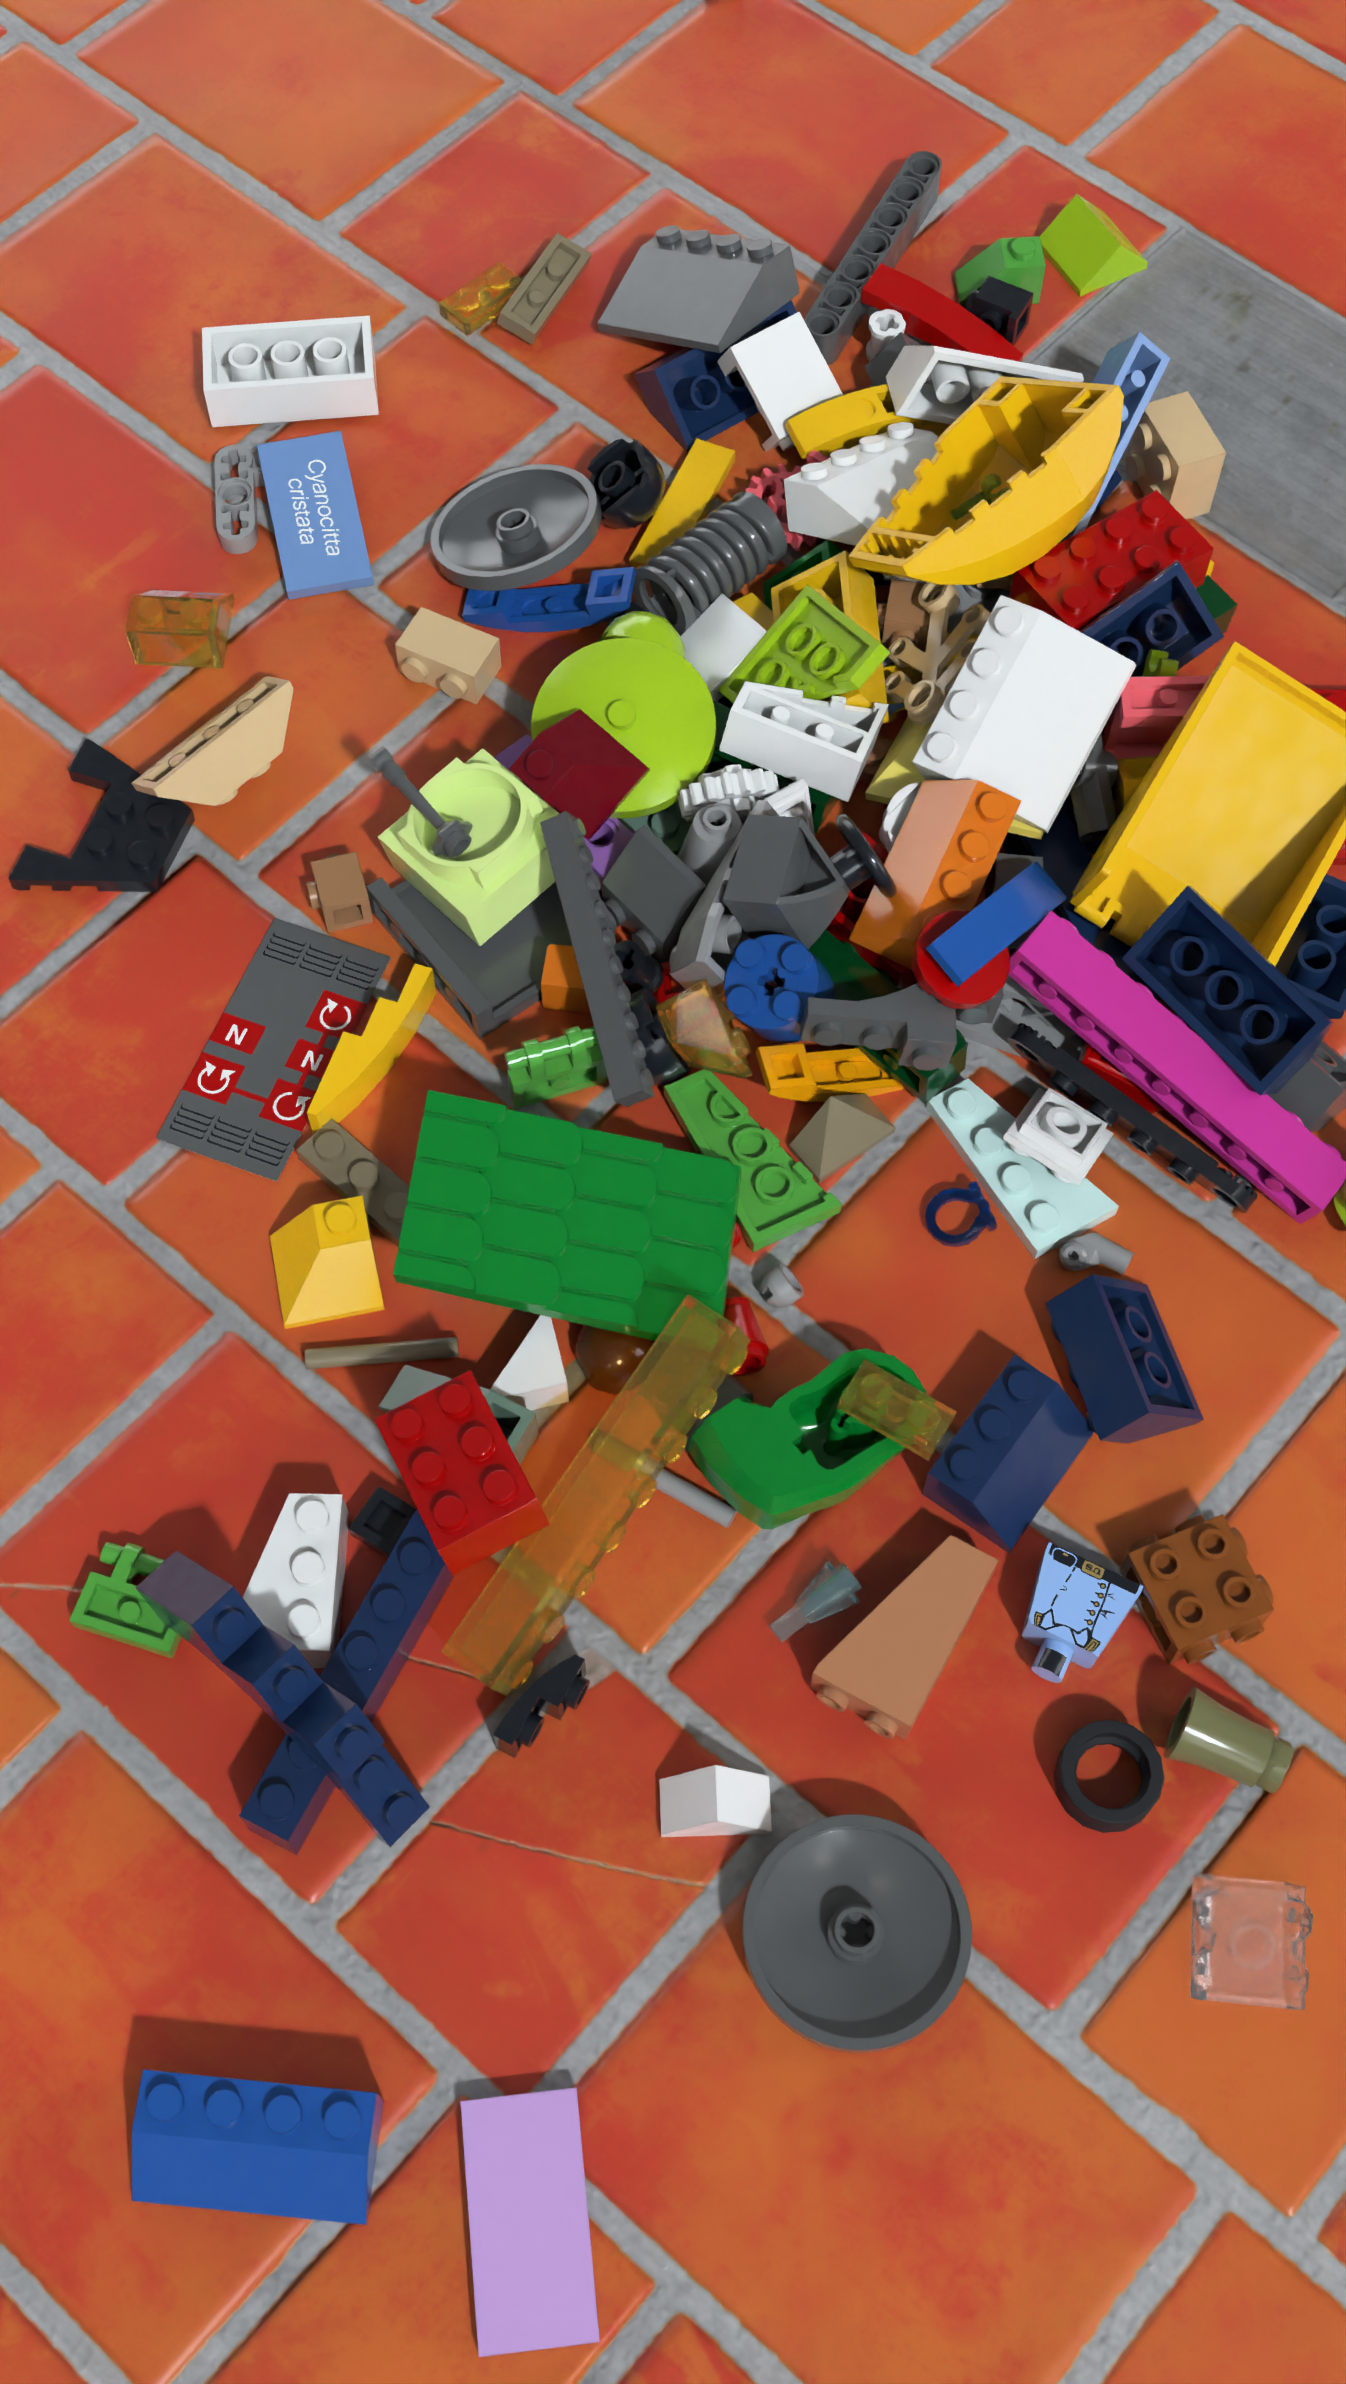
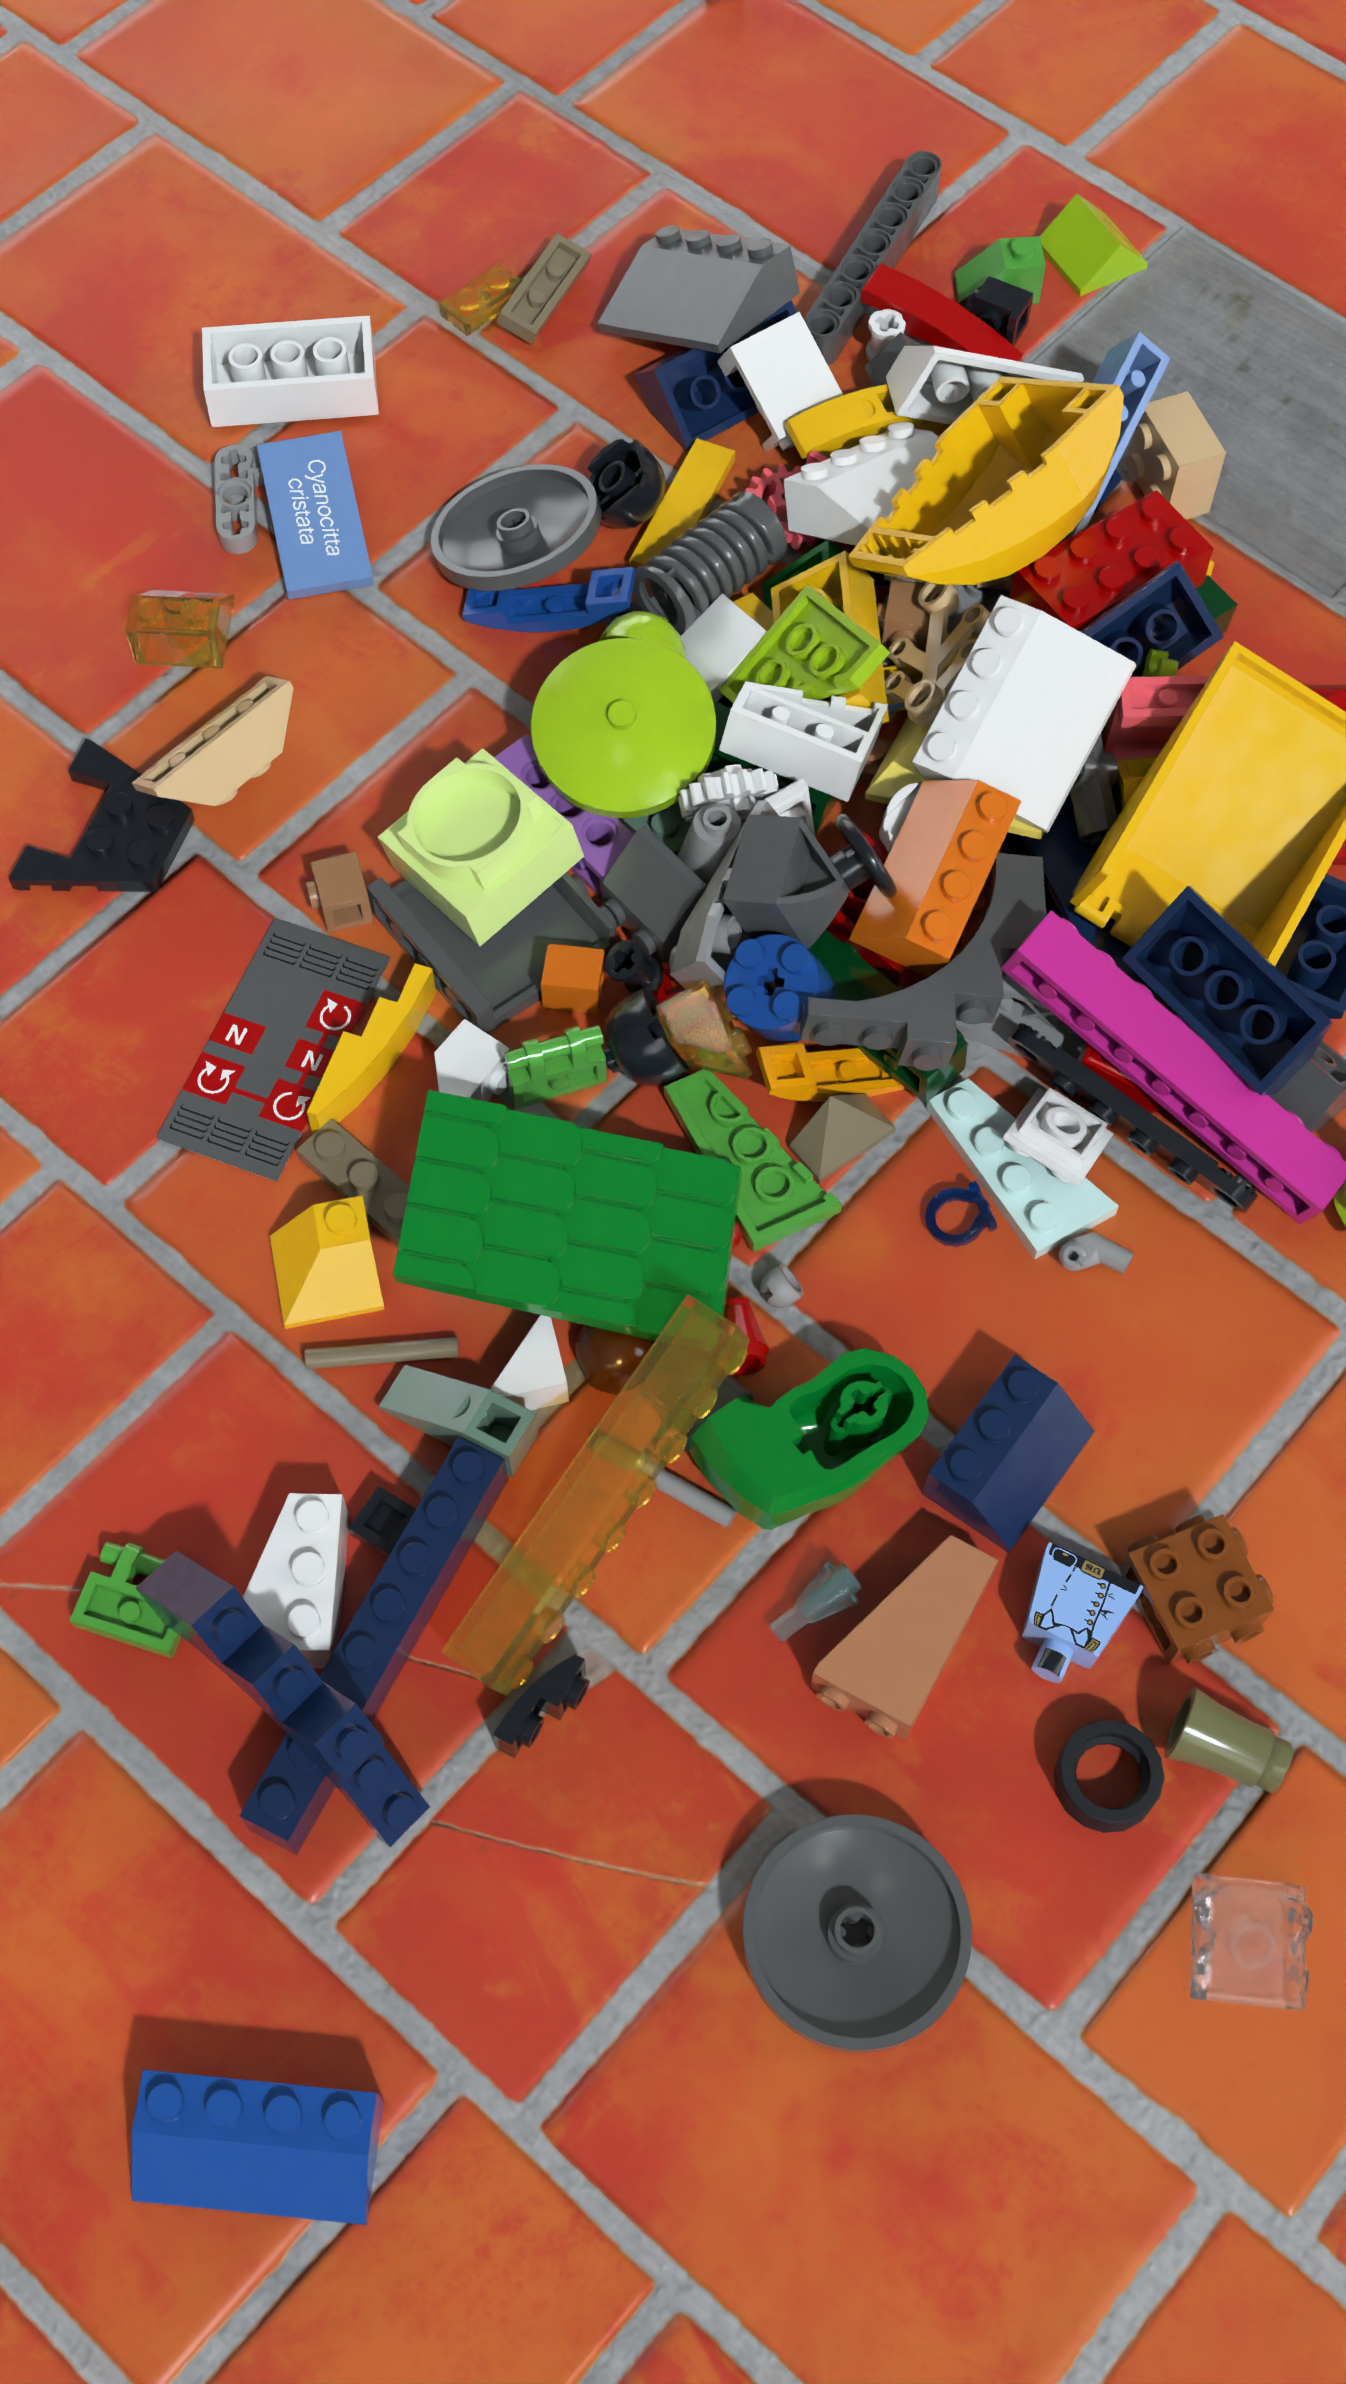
(448, 655): tan brick -> none
(451, 836): dark grey piece -> none
(461, 1472): red brick -> none
(471, 1064): none -> white slope
(529, 2222): lavender tile -> none
(580, 770): dark red slope -> none
(597, 960): dark grey piece -> none
(715, 1803): white slope -> none
(896, 1409): clear yellow plate -> none
(935, 981): red tile -> none
(988, 484): hand -> none
(996, 923): blue slope -> none
(1122, 1360): dark blue slope -> none

